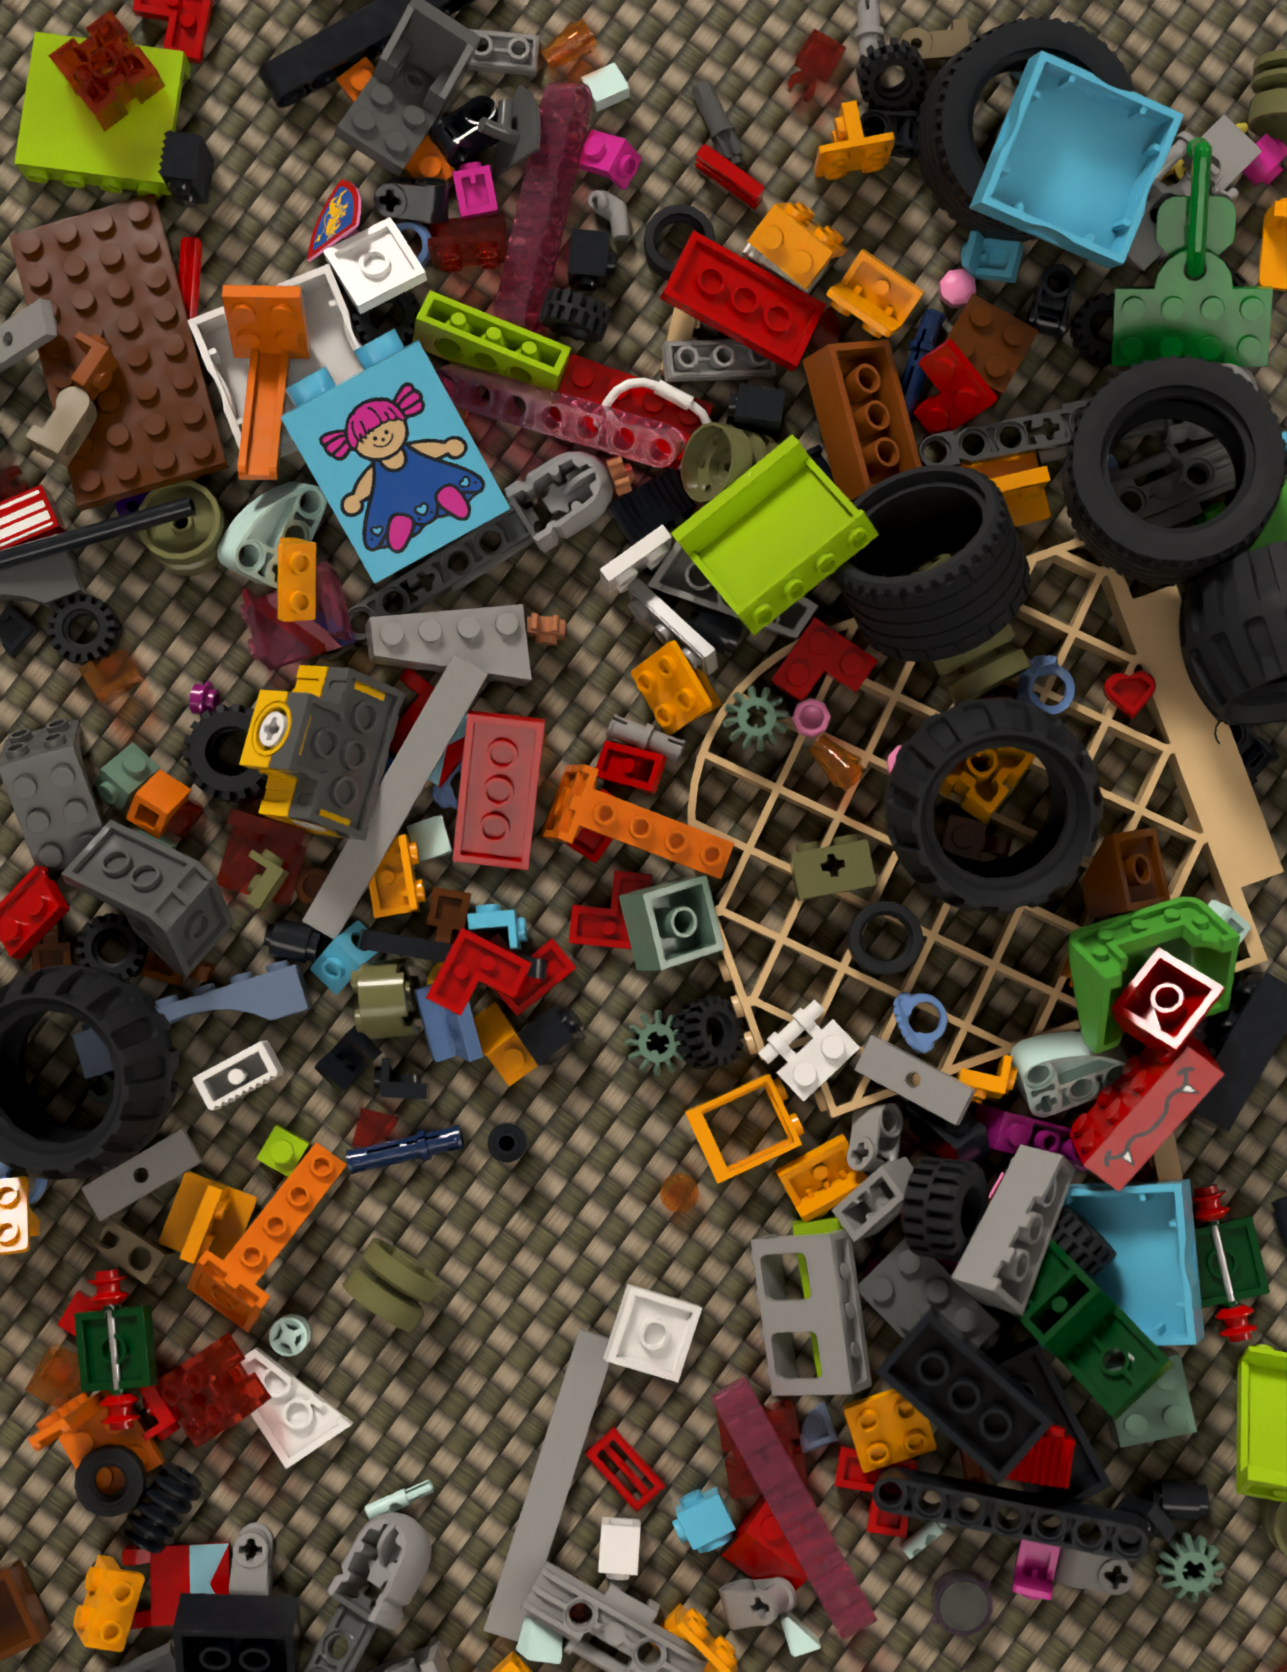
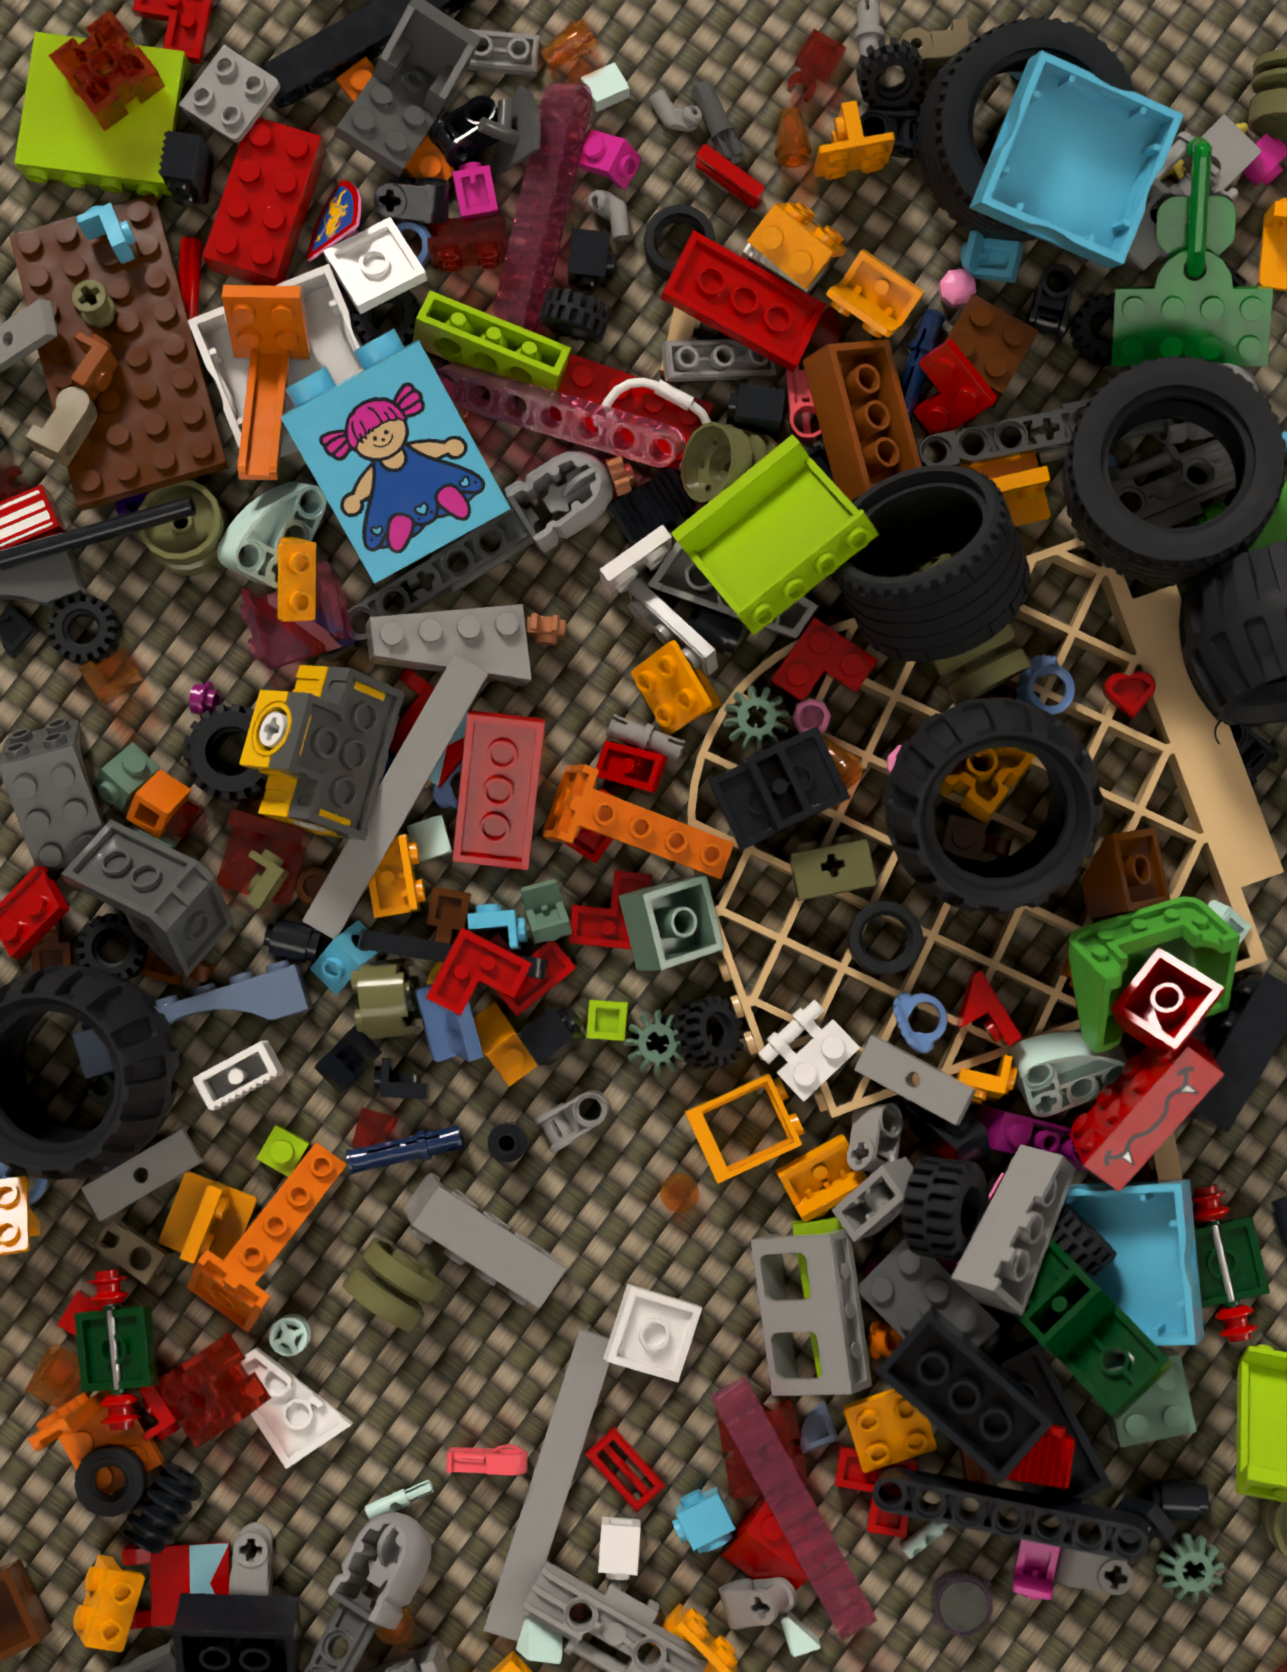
(87, 294): none -> olive bush
(104, 220): none -> medium azure bracket
(229, 95): none -> light grey bracket
(265, 203): none -> red brick
(402, 1632): none -> clear orange plate
(482, 1242): none -> light grey wedge
(488, 1460): none -> coral piece
(545, 911): none -> sand green bracket
(570, 1120): none -> light grey piece
(607, 1020): none -> lime plate
(675, 118): none -> light grey arm
(779, 788): none -> black bracket
(792, 140): none -> clear orange cone
(800, 402): none -> coral piece
(882, 1339): none -> orange plate
(981, 1000): none -> red slope

